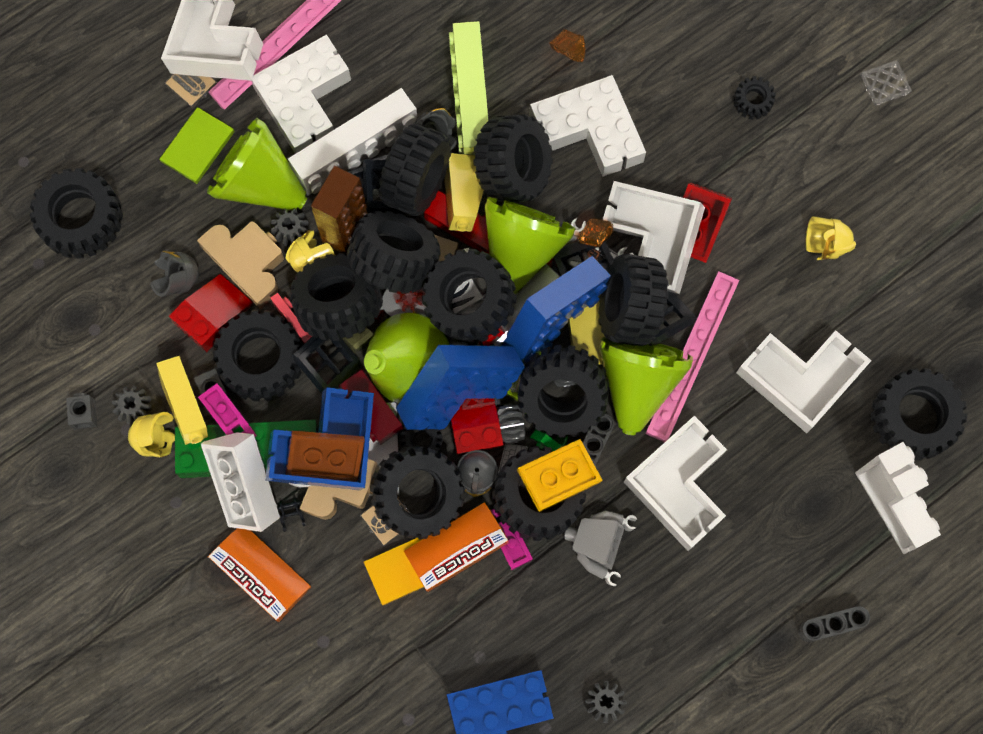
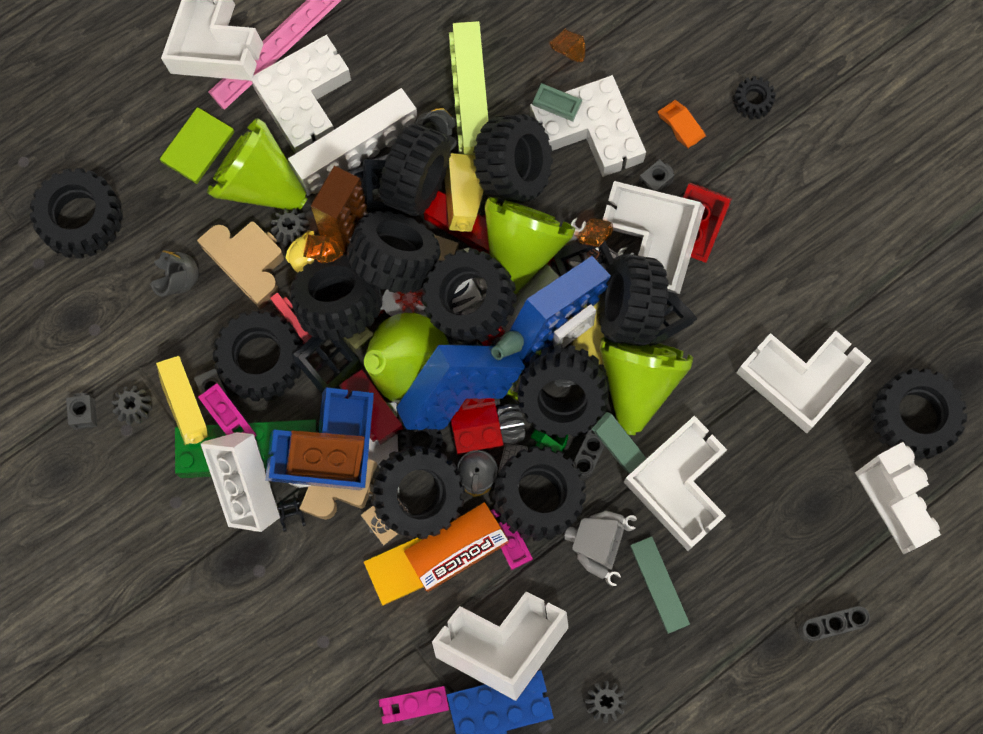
(149, 437): light yellow helmet -> none
(190, 88): piece -> none
(209, 310): red slope -> none
(260, 572): orange slope -> none
(322, 248): none -> clear orange tile
(414, 704): none -> dark pink plate
(505, 654): none -> white piece
(509, 344): none -> sand green cone
(557, 102): none -> sand green tile
(559, 475): yellow tile -> none
(575, 327): none -> white tile
(618, 443): none -> sand green tile
(659, 168): none -> dark grey brick
(659, 585): none -> sand green tile
(682, 122): none -> orange slope
(696, 346): bright pink plate -> none
(829, 238): light yellow helmet -> none
(881, 69): clear window -> none

